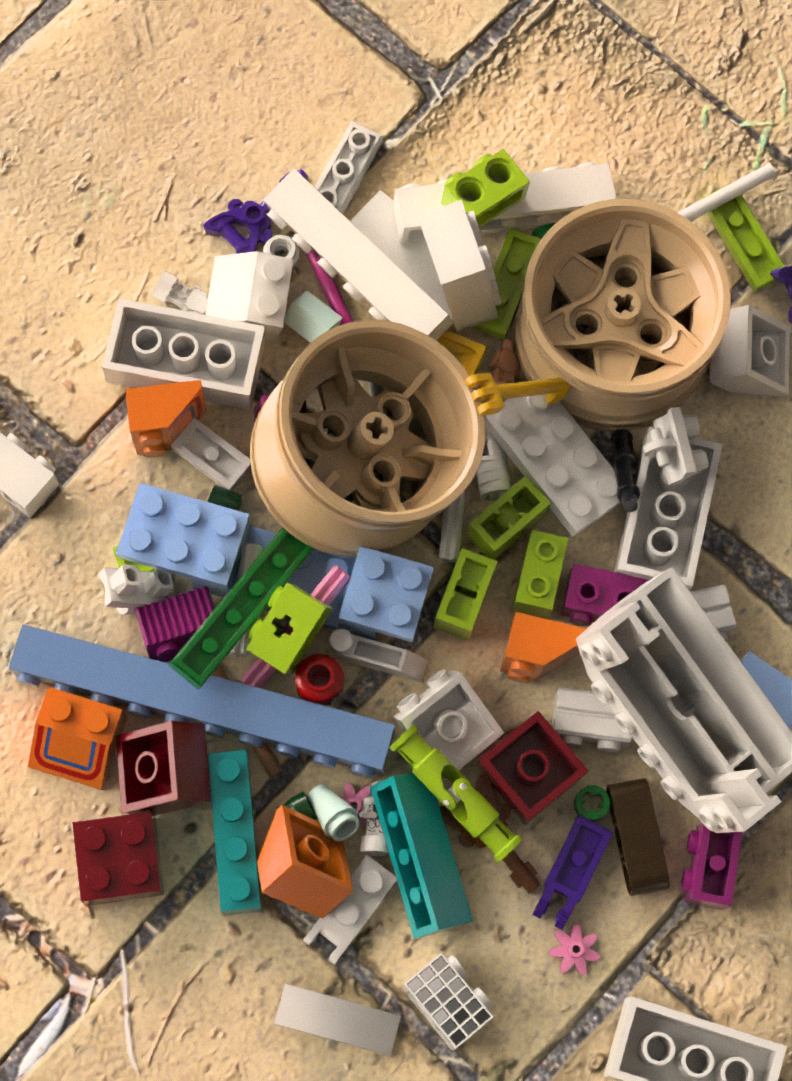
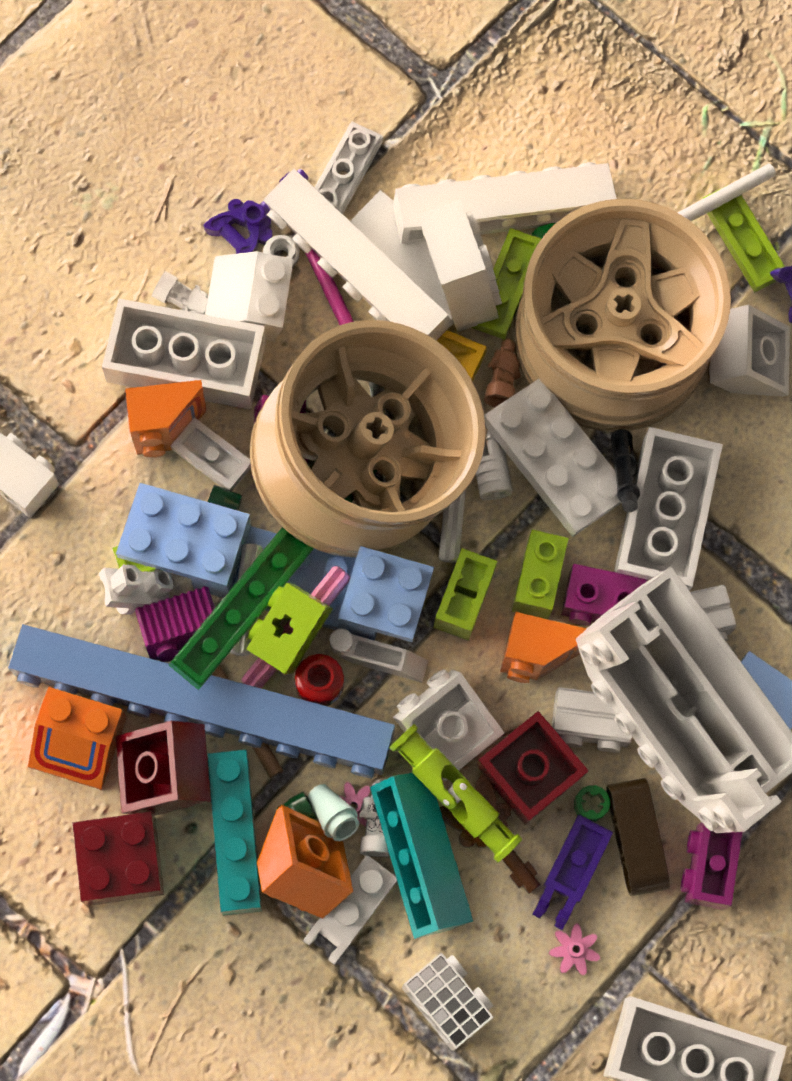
(311, 317): light aqua piece -> none
(337, 1019): white slope -> none
(490, 196): lime brick -> none
(495, 394): yellow hinge -> none
(508, 518): lime brick -> none
(672, 446): white hips -> none

